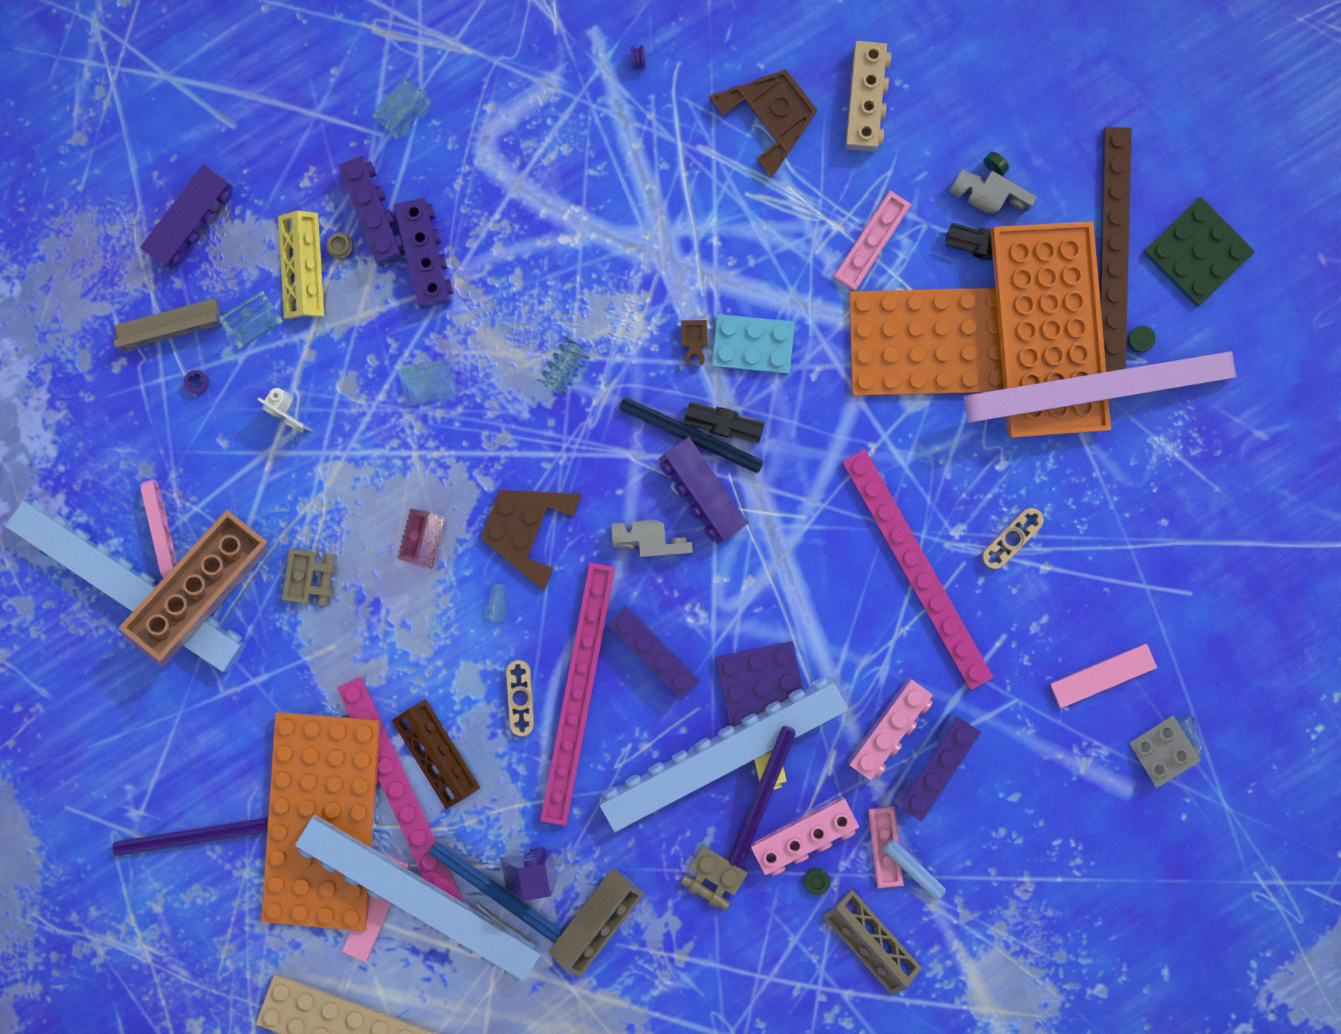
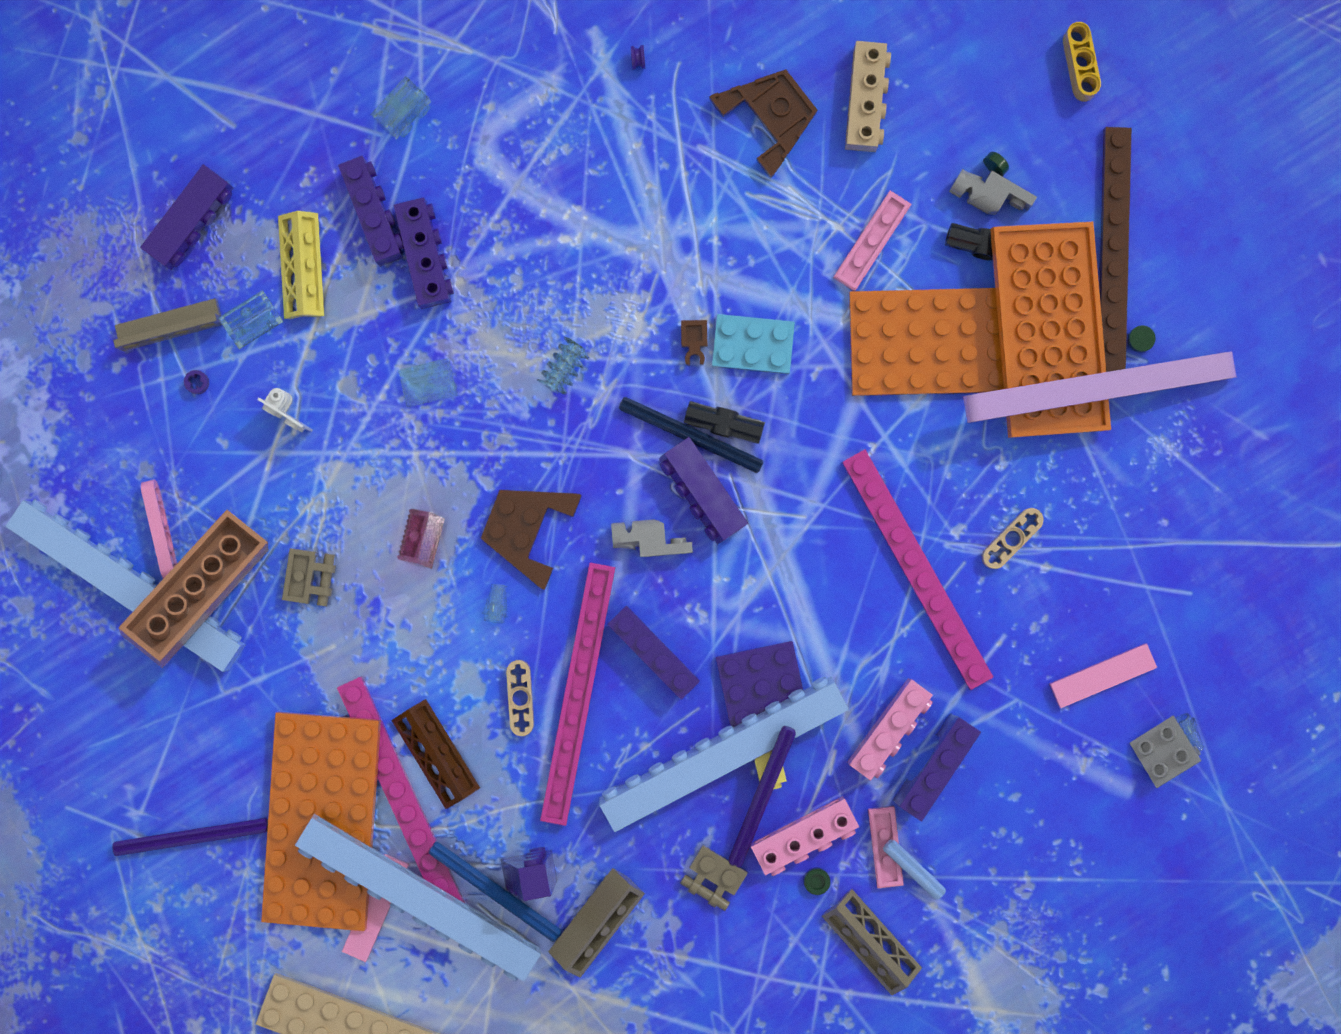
(339, 245): dark tan plate -> none
(1085, 50): none -> yellow beam
(1199, 251): dark green plate -> none

